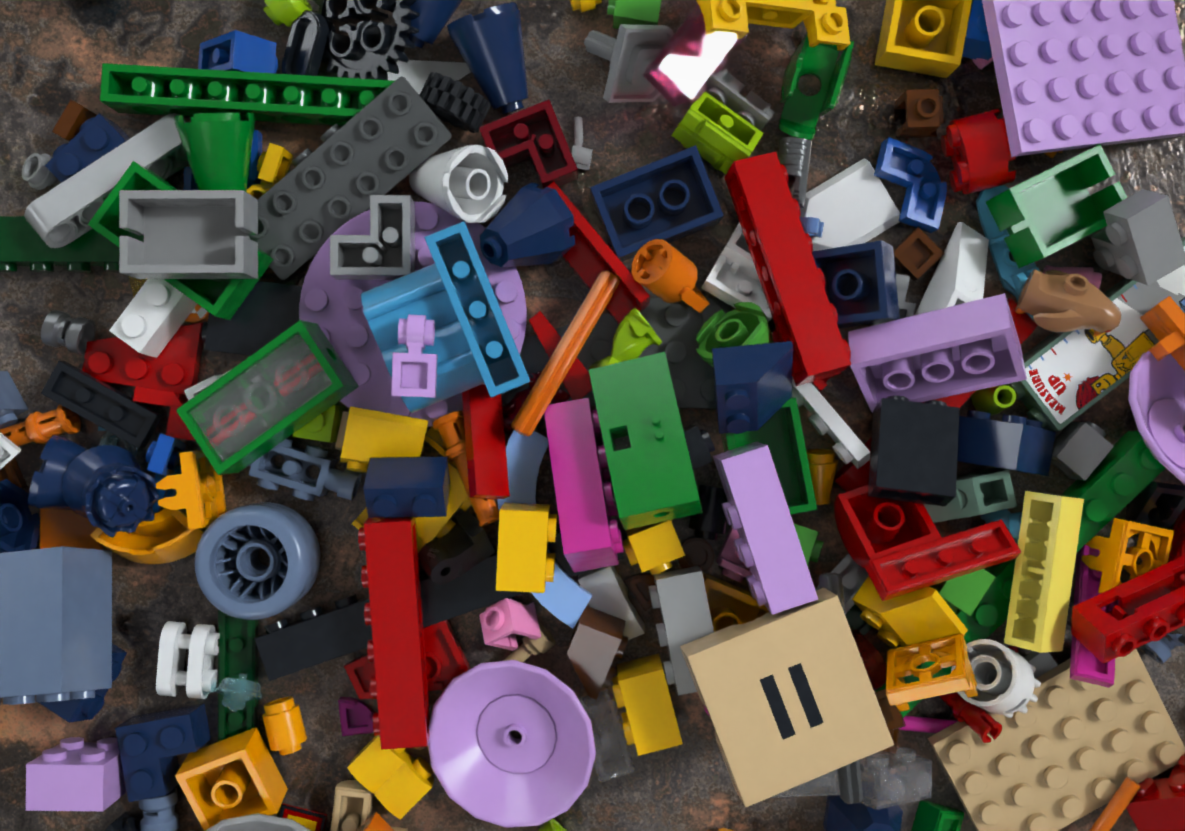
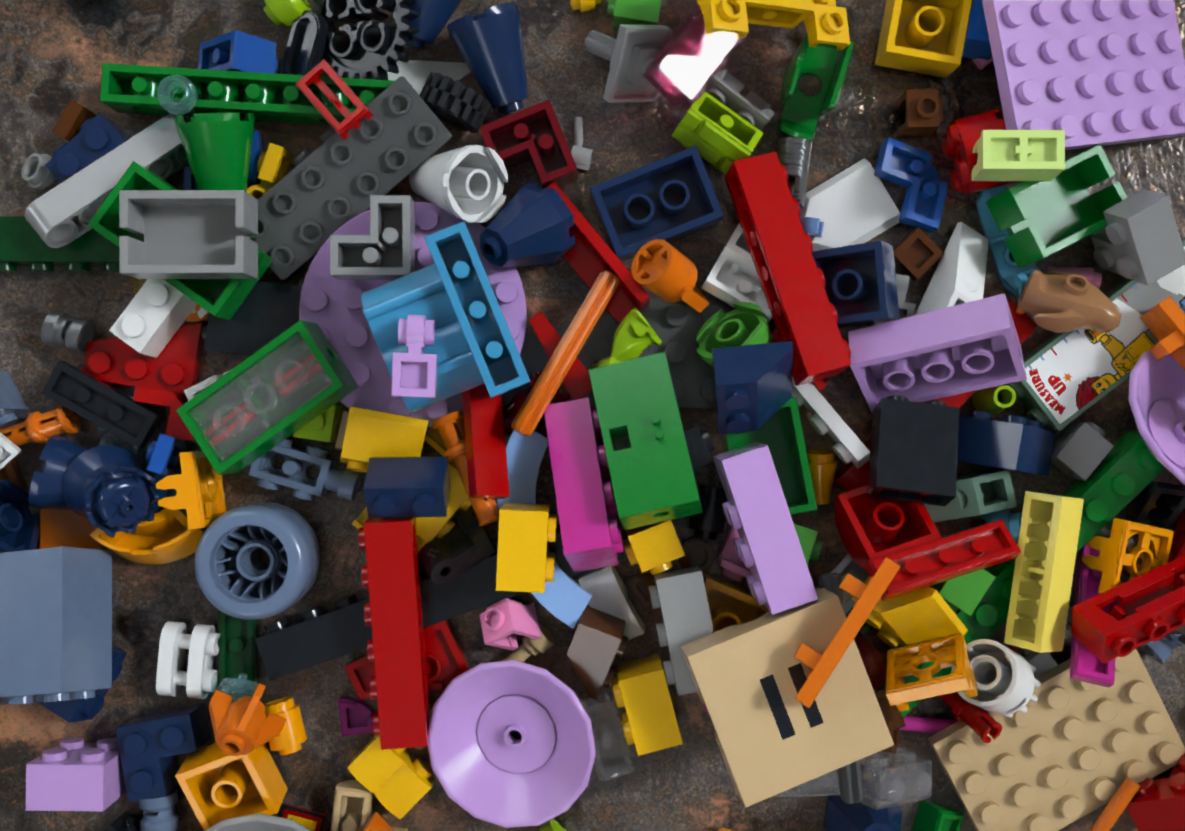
(169, 87): none -> clear light blue plate
(242, 724): none -> orange brick
(351, 119): none -> red tile
(824, 665): none -> orange hinge
(1019, 155): none -> yellowish green hinge

